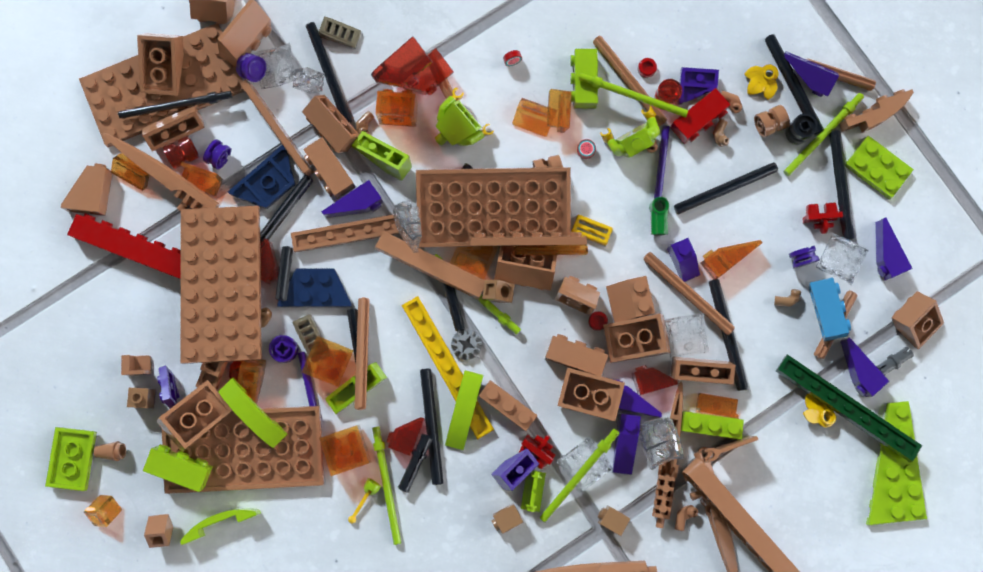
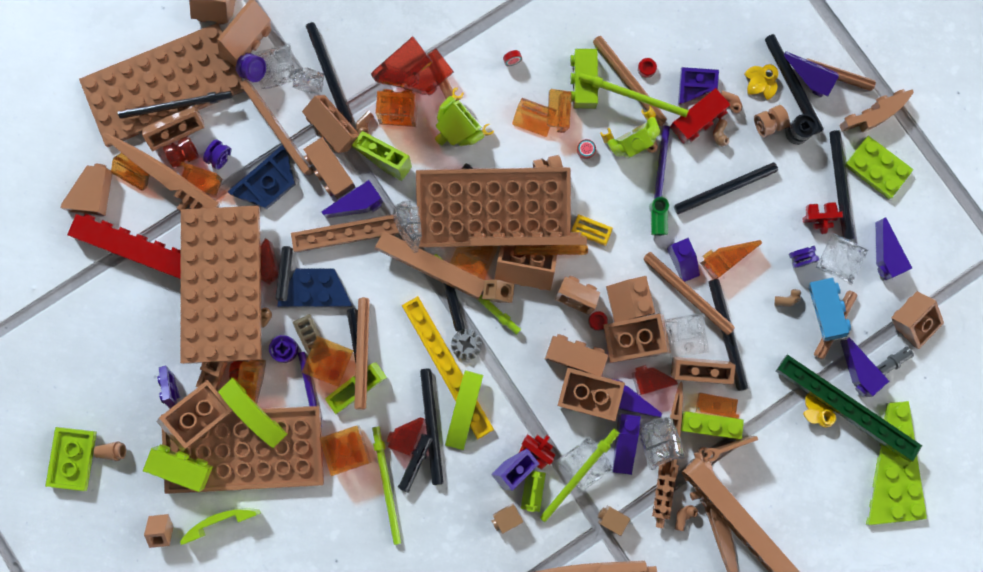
(103, 511): clear orange panel -> none
(135, 365): nougat panel -> none
(141, 398): medium nougat brick -> none
(160, 63): nougat slope -> none
(285, 208): black axle -> none
(337, 38): dark tan slope -> none
(370, 487): hinge -> none
(508, 405): nougat brick -> none
(669, 91): clear red wheel -> none
(847, 109): lime bar -> none

